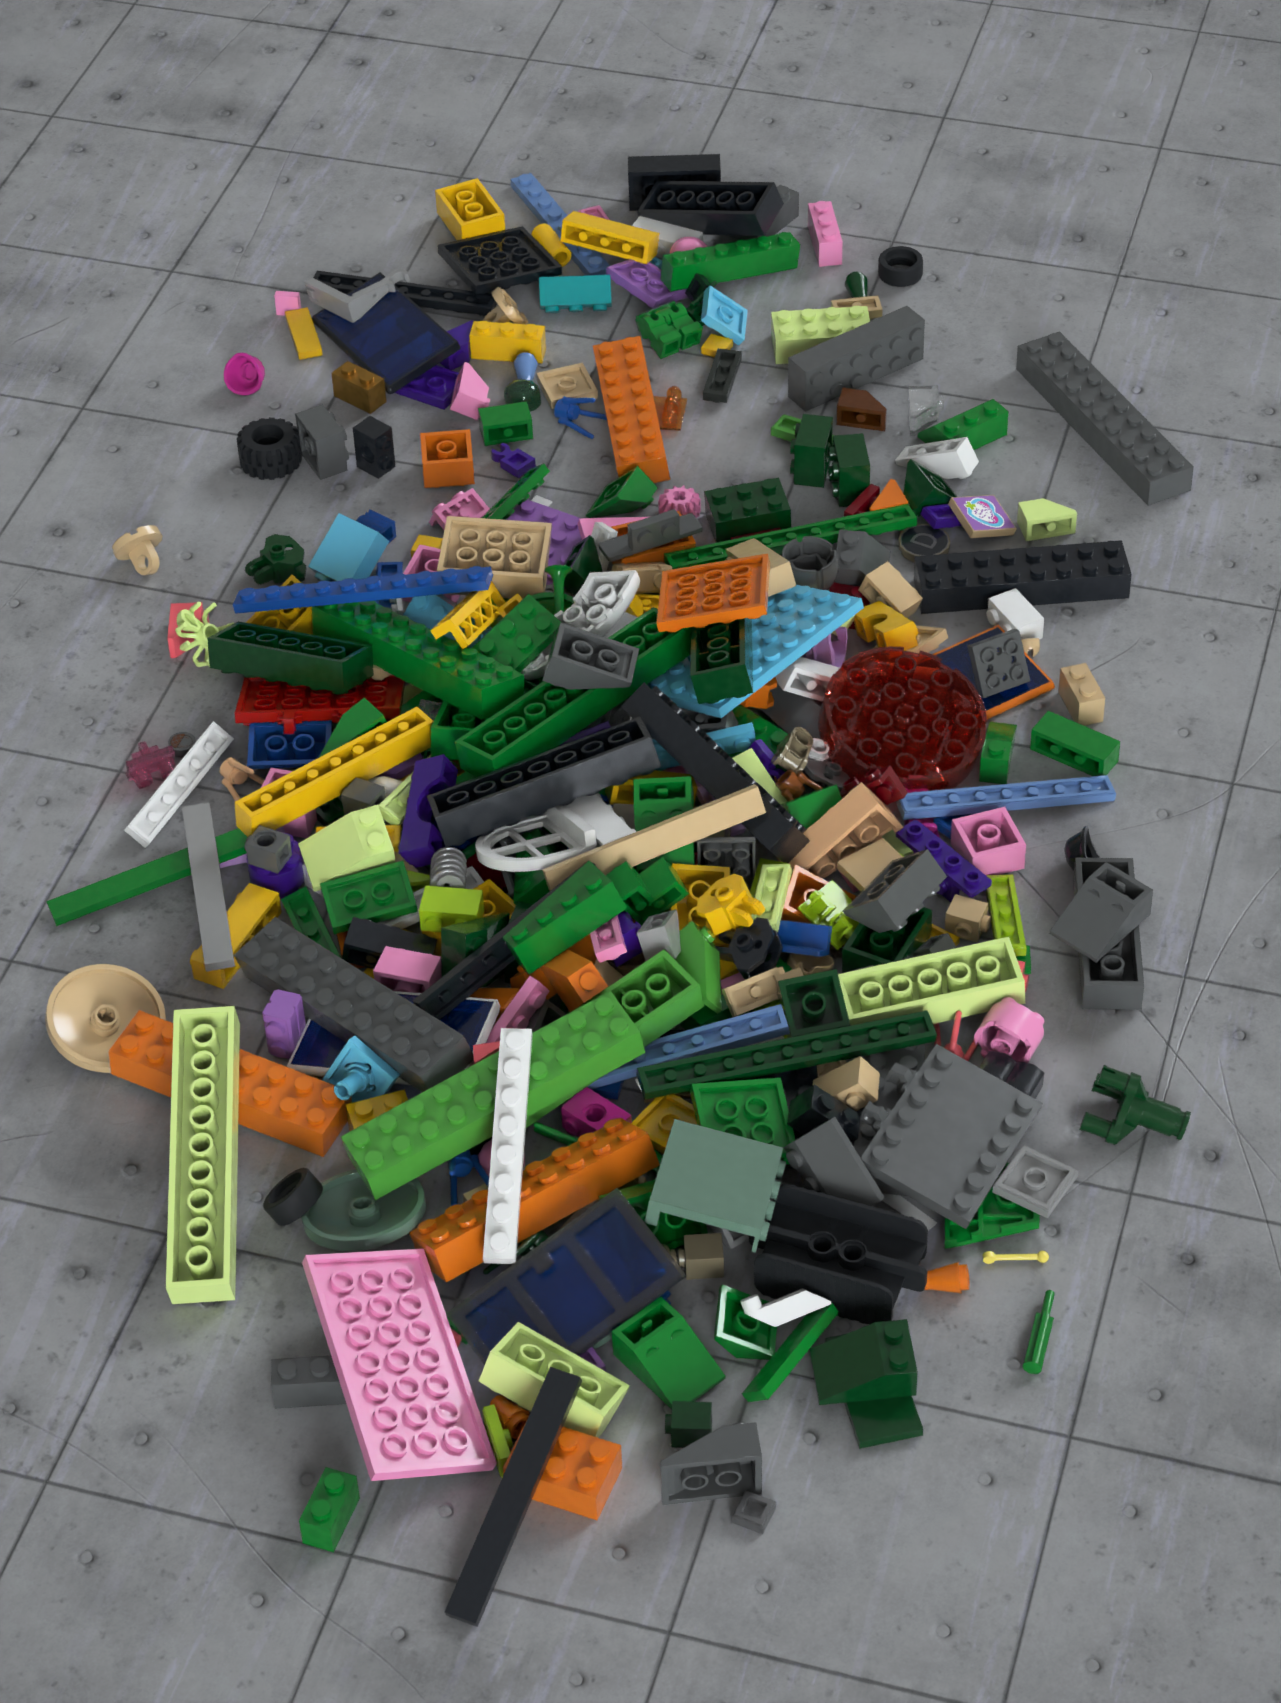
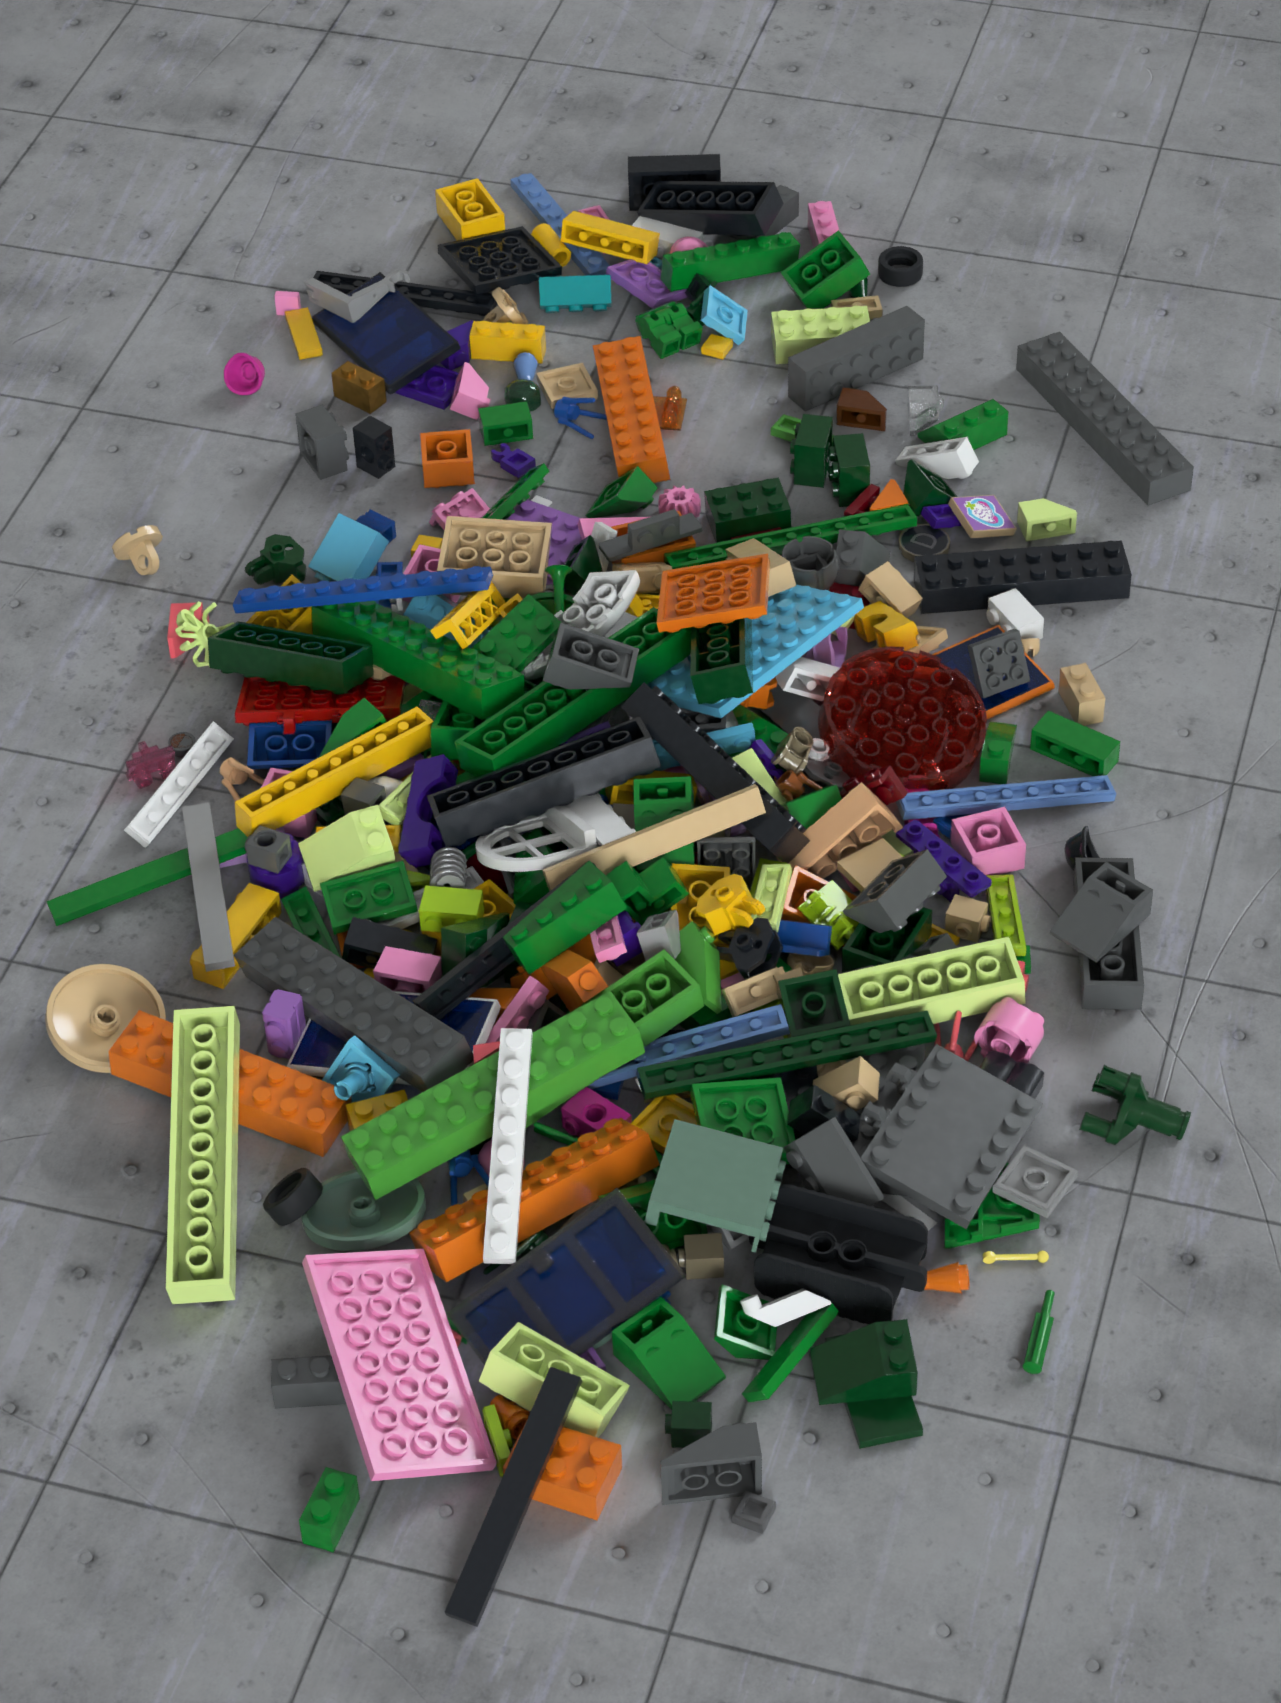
(269, 448): black tyre -> none
(722, 375): pearl dark grey plate -> none
(825, 272): none -> green brick

